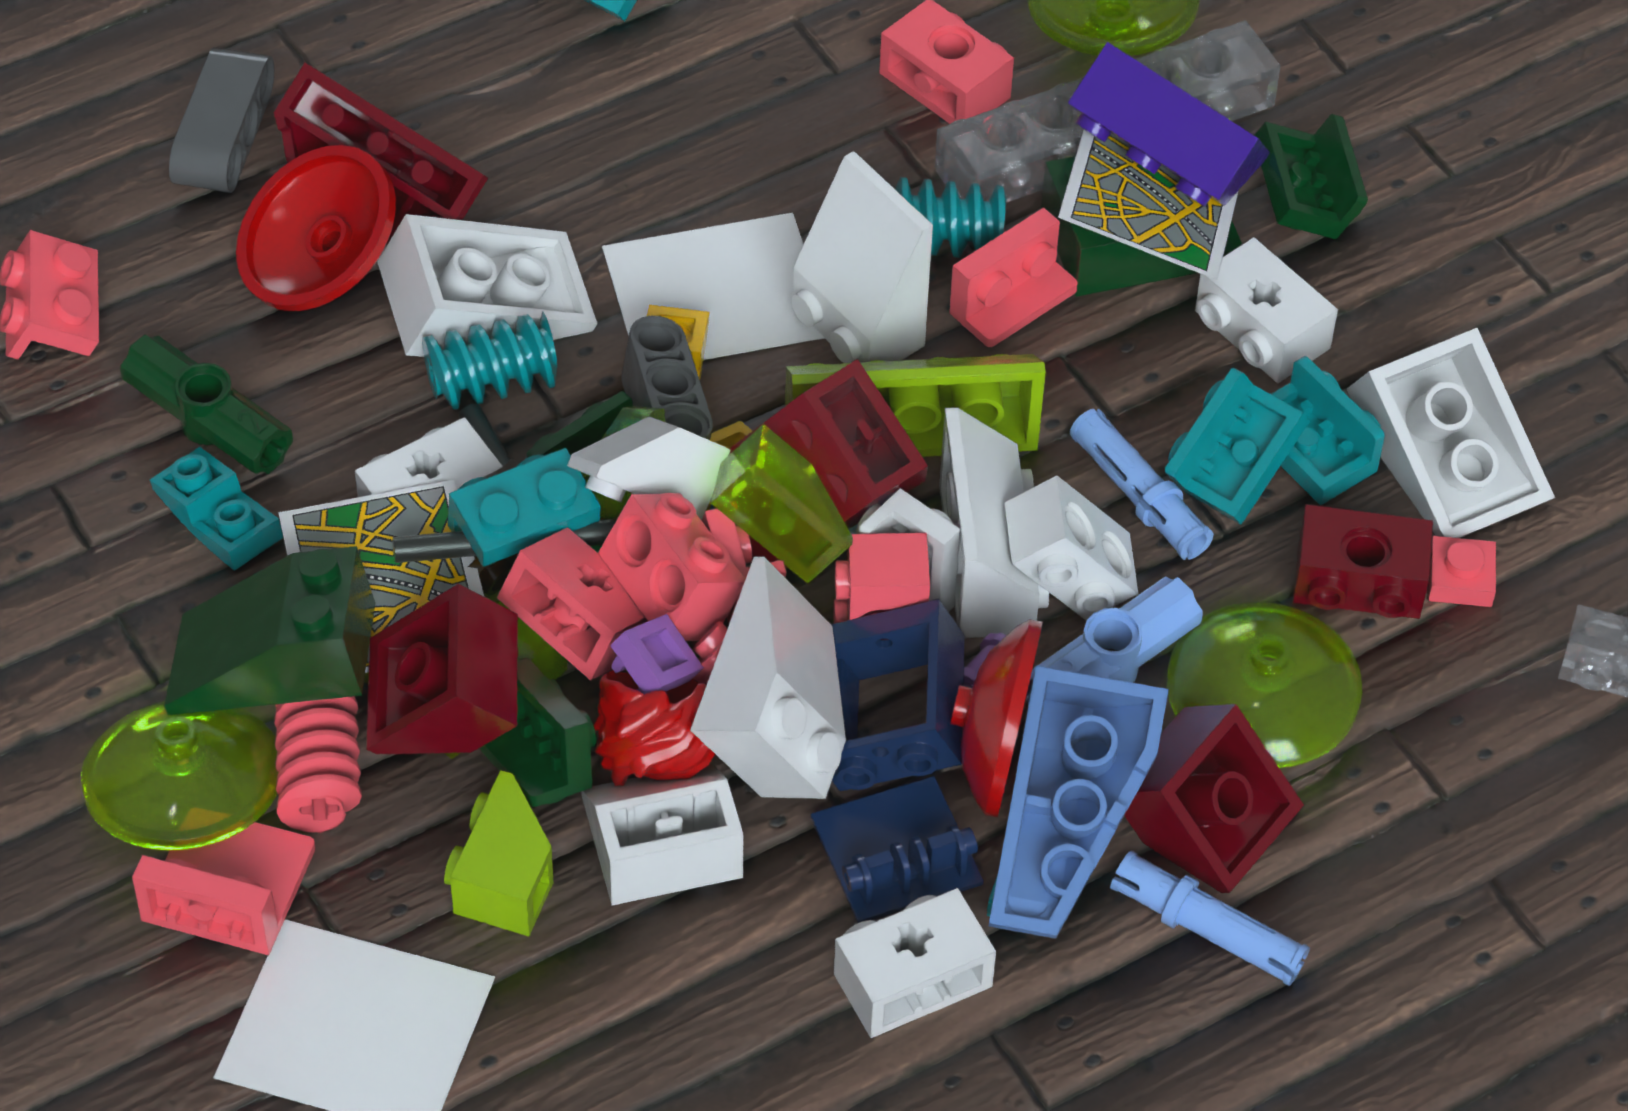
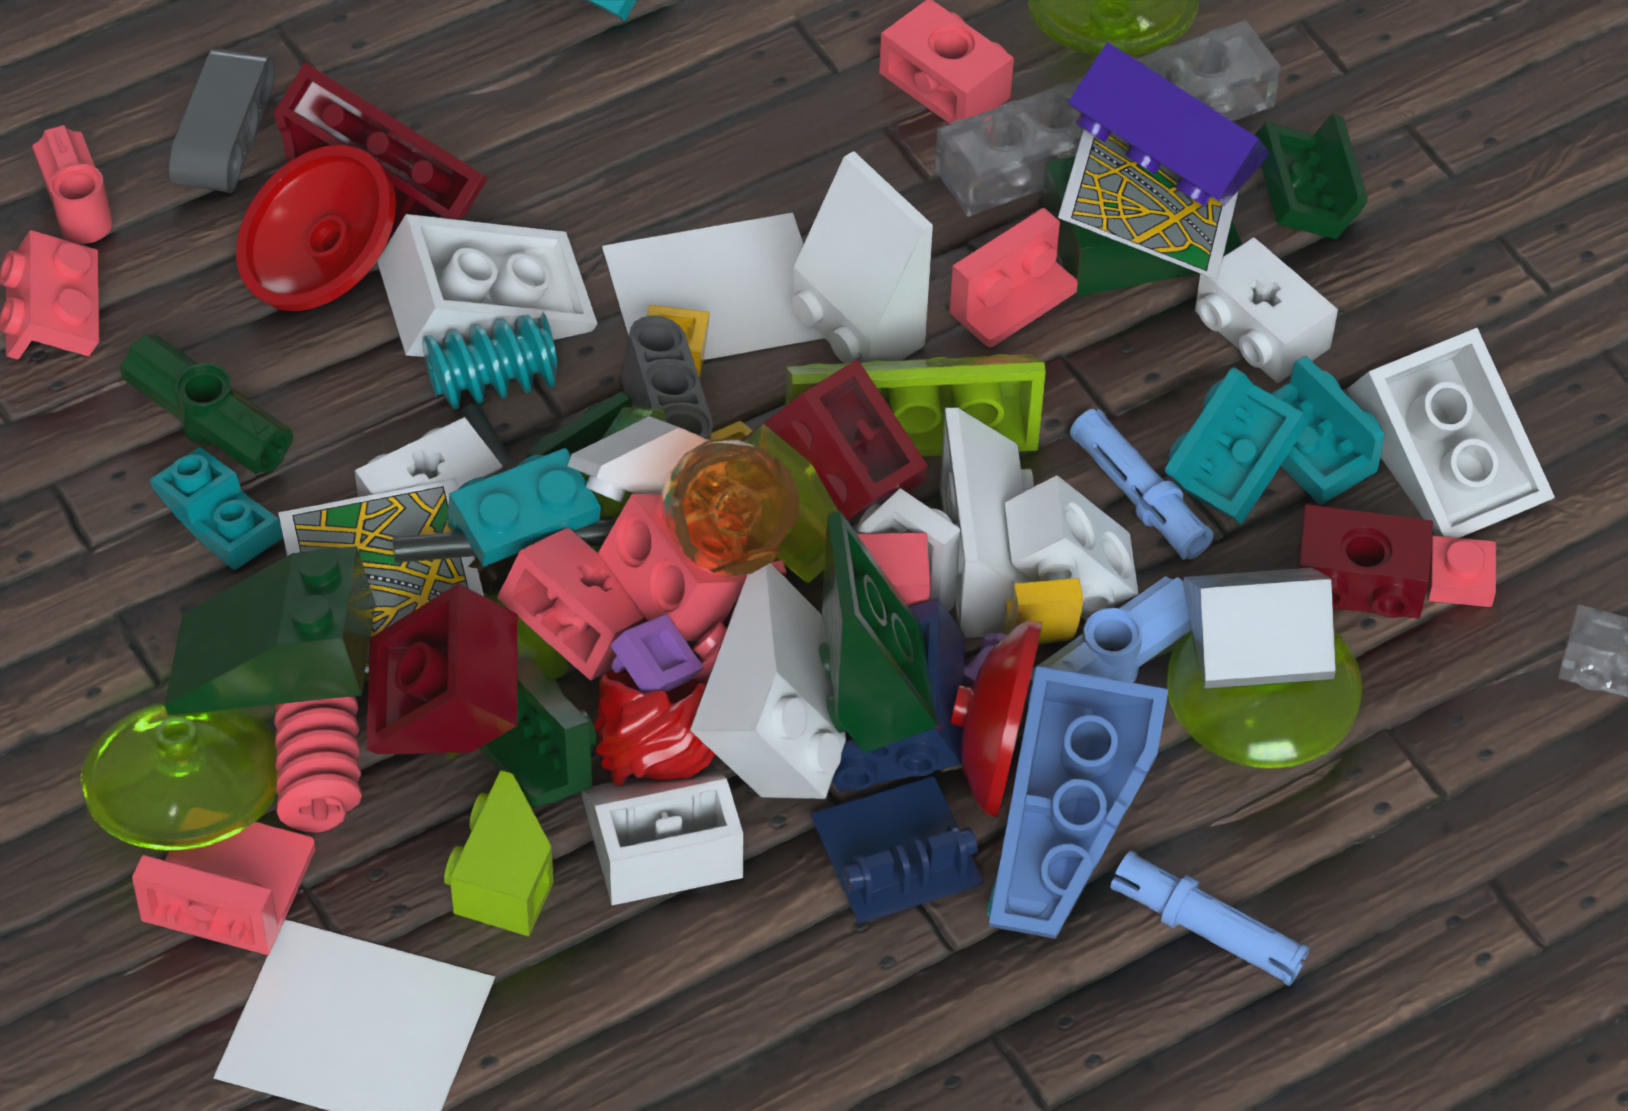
(73, 185): none -> coral piece
(729, 506): none -> clear orange cylinder
(871, 647): none -> dark green slope
(913, 961): white brick -> none
(958, 218): teal piece -> none
(1051, 602): none -> yellow slope
(1212, 796): dark red slope -> none
(1262, 627): none -> slope

